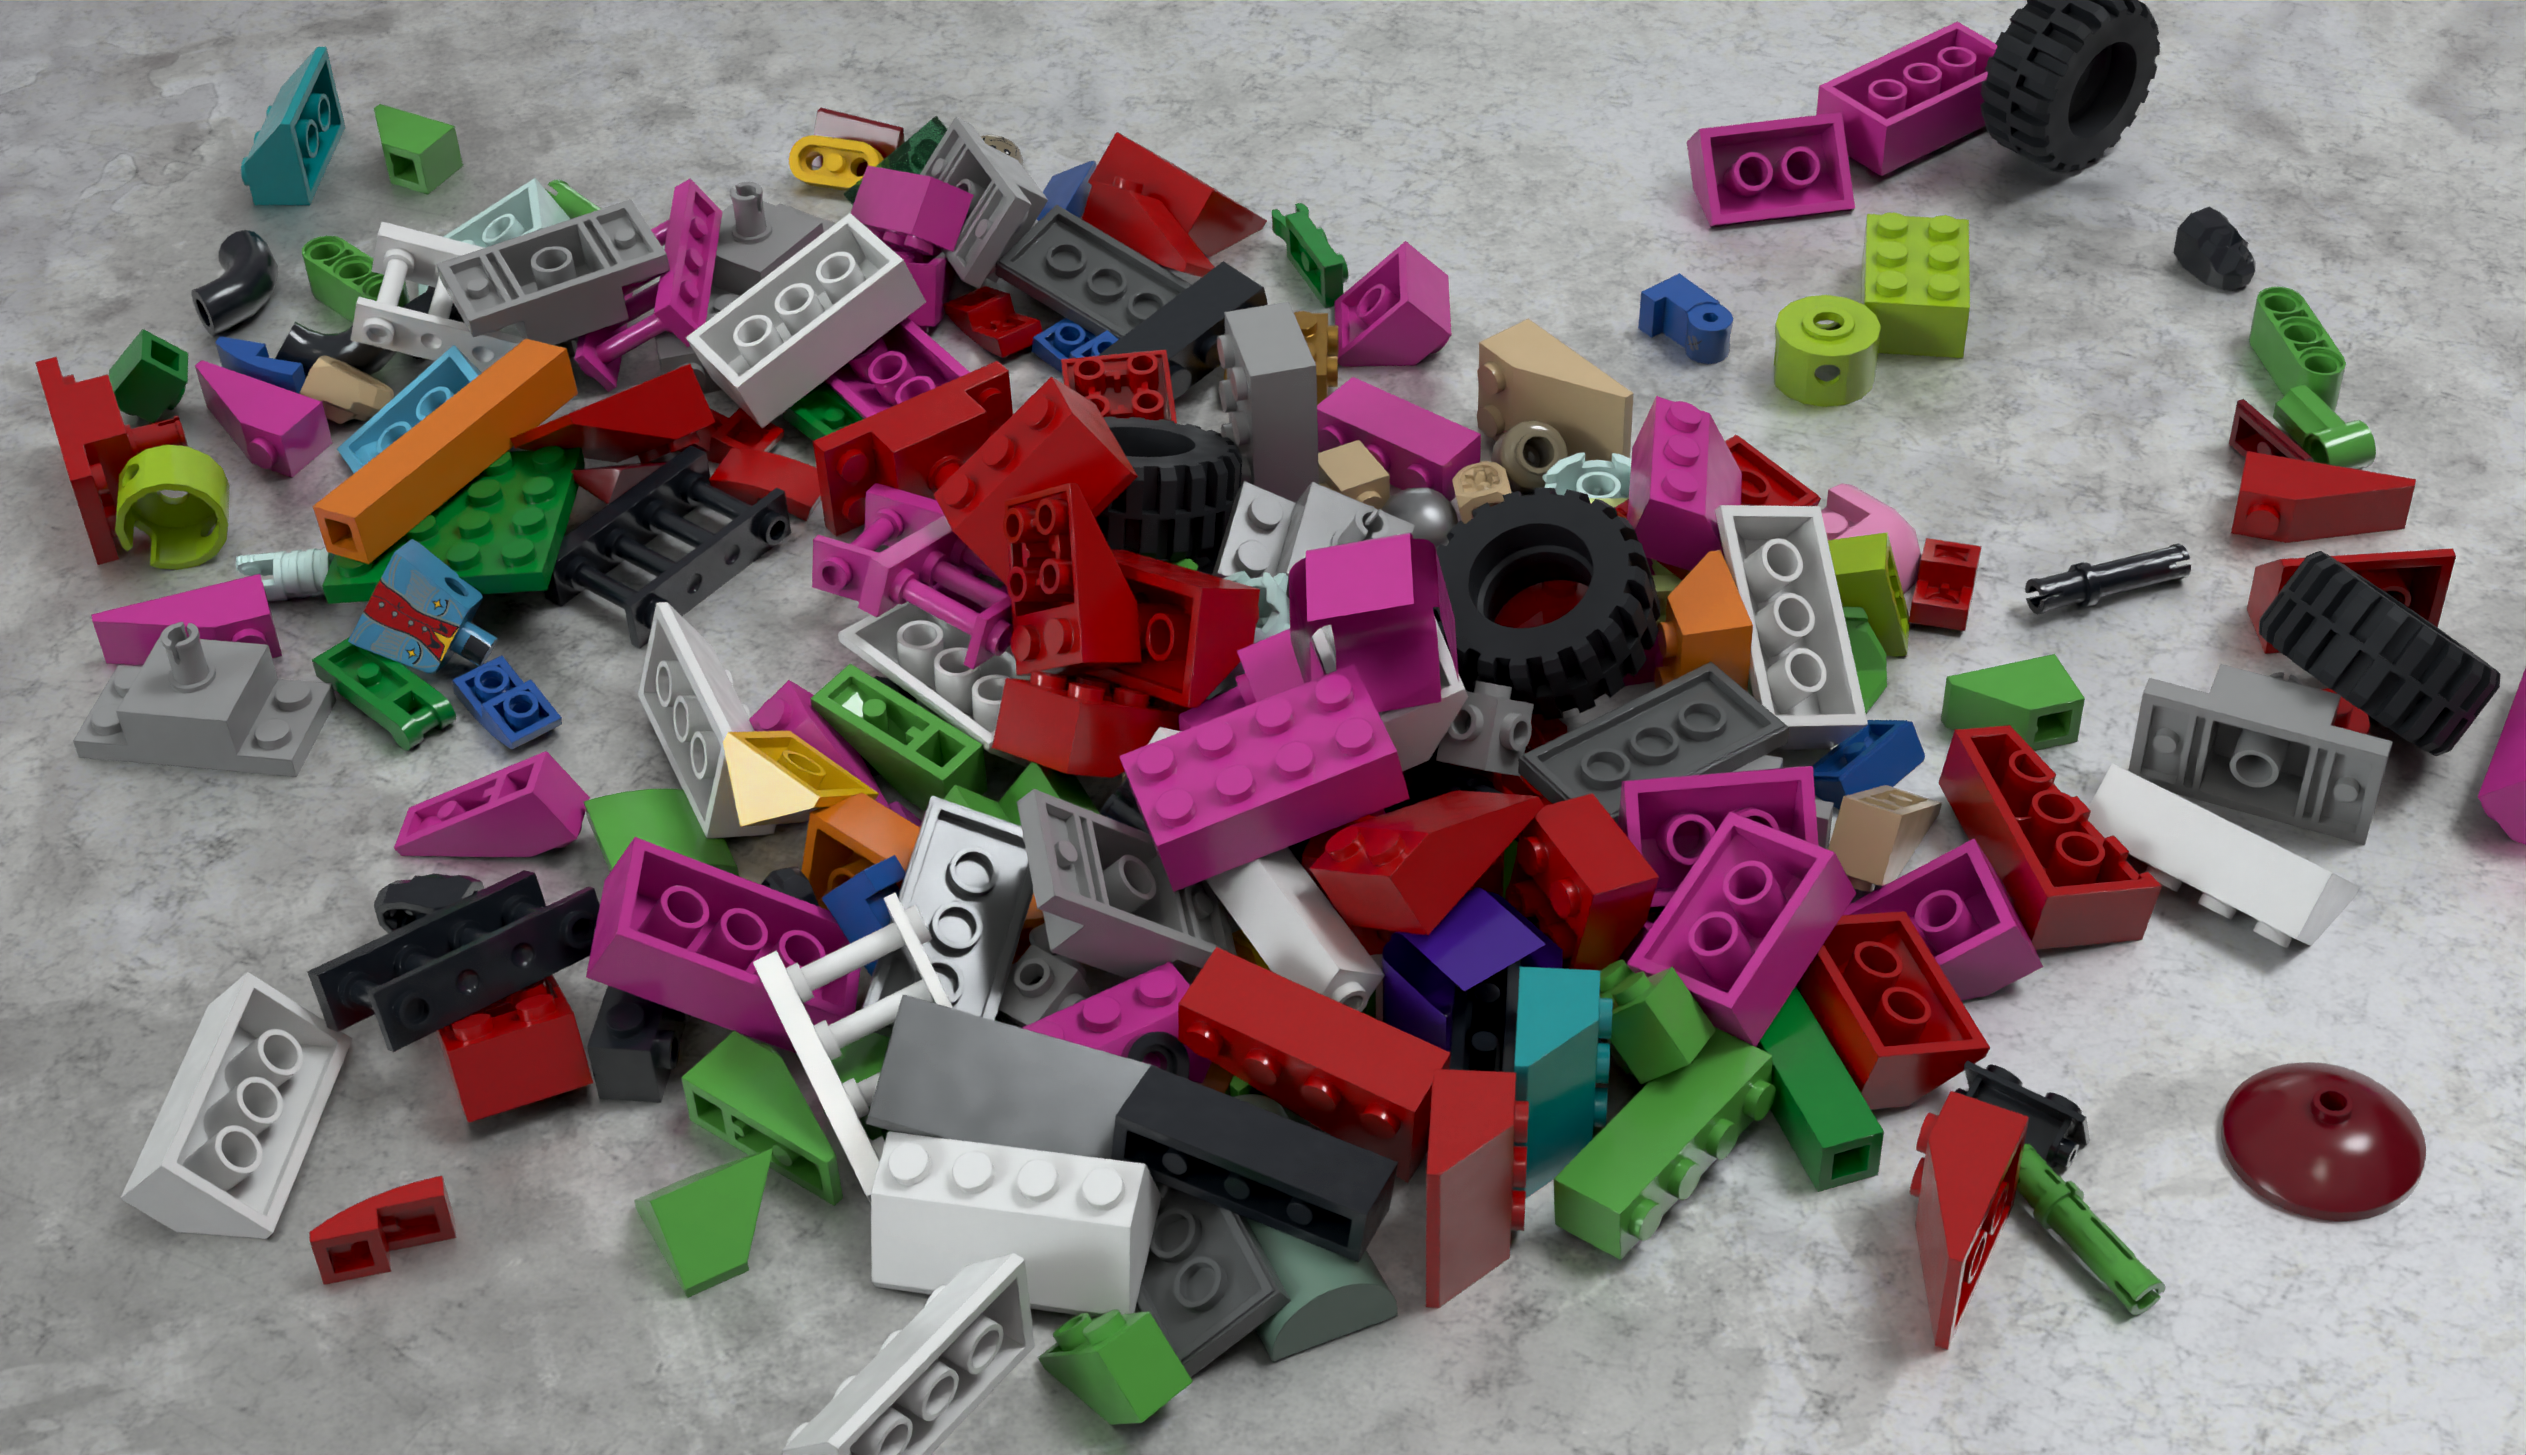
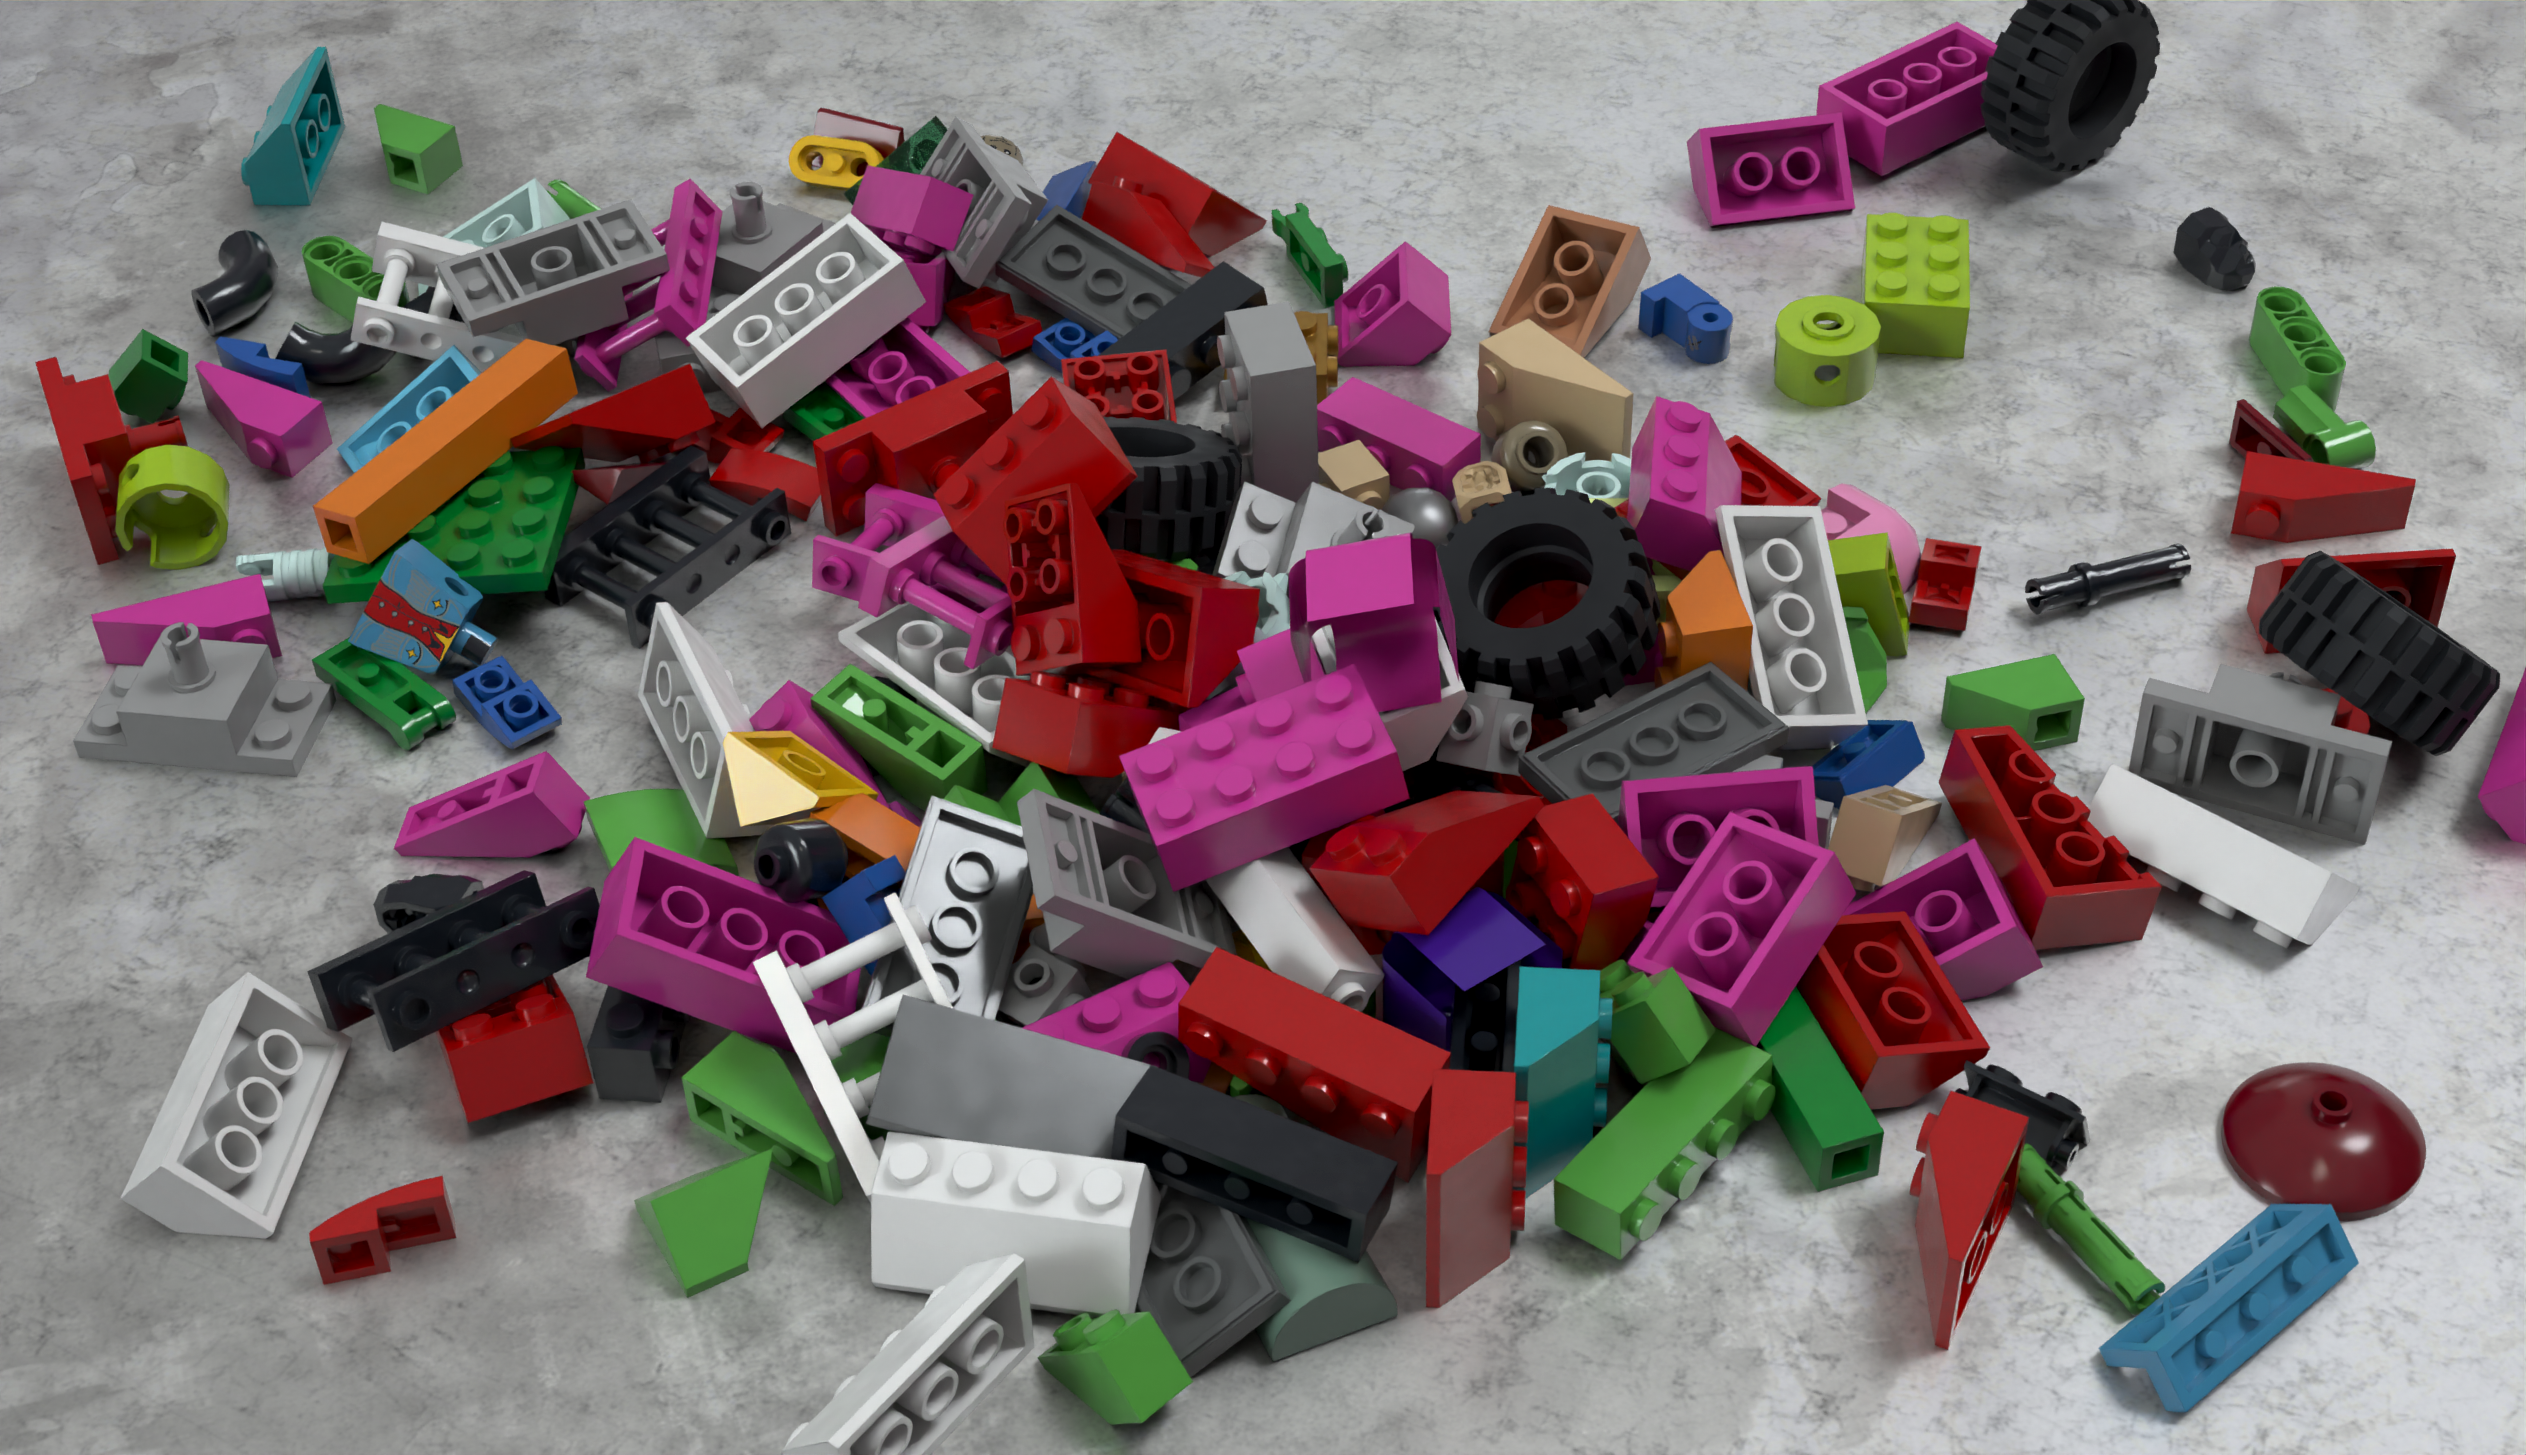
(345, 390): tan rock -> none
(801, 859): none -> black head
(1575, 278): none -> nougat slope
(2234, 1302): none -> dark azure fence

